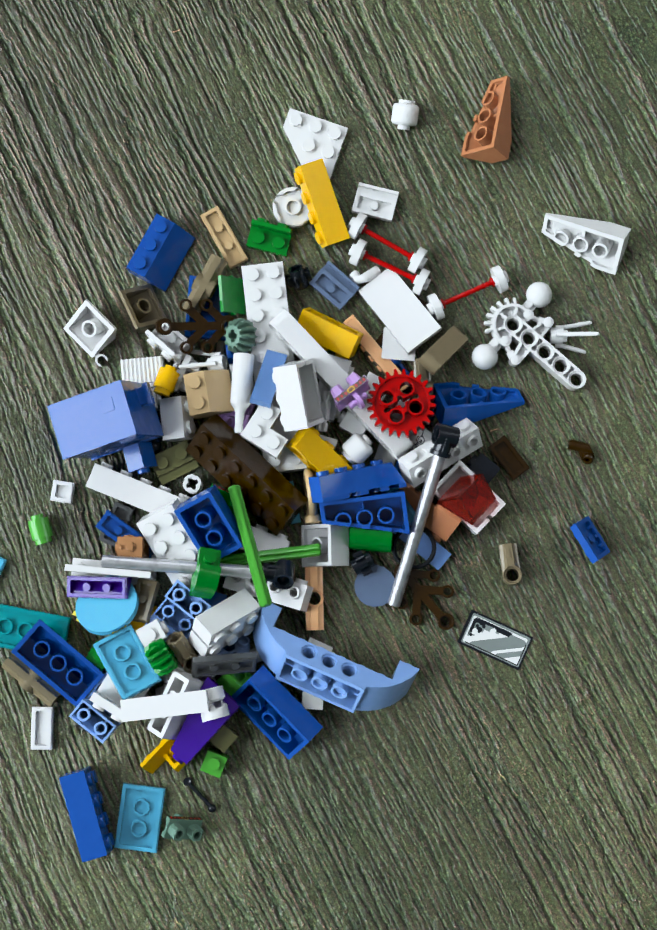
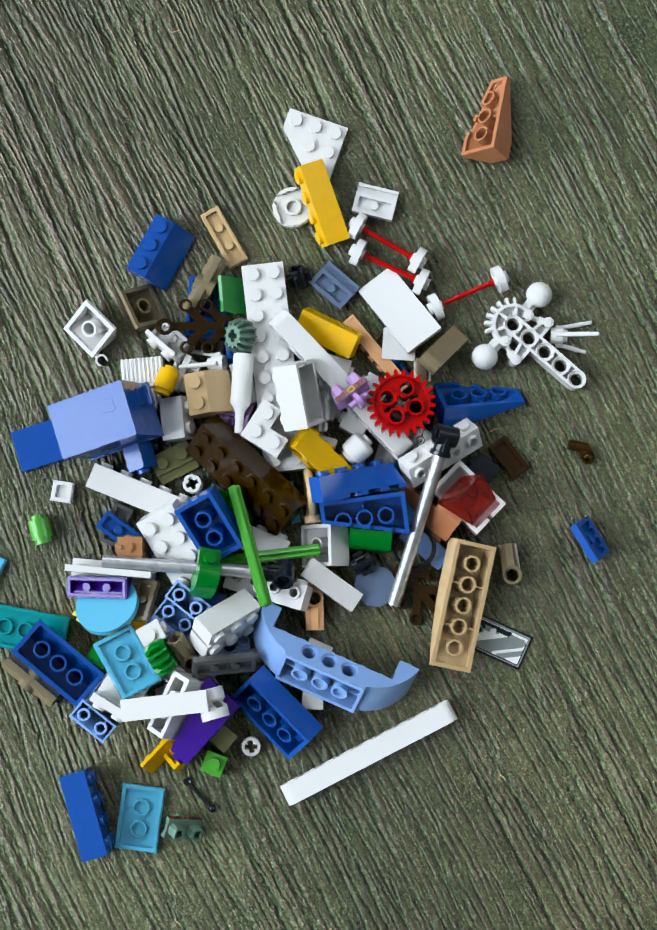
(36, 446): none -> blue tile
(42, 728): white tile -> none
(233, 682): bright green brick -> none
(246, 751): none -> white bush
(265, 387): medium blue tile -> none
(269, 237): green bracket -> none
(331, 585): none -> white tile
(366, 276): white arm -> none
(368, 752): none -> white beam
(405, 114): white head -> none
(460, 603): none -> tan slope
(594, 240): white wedge -> none

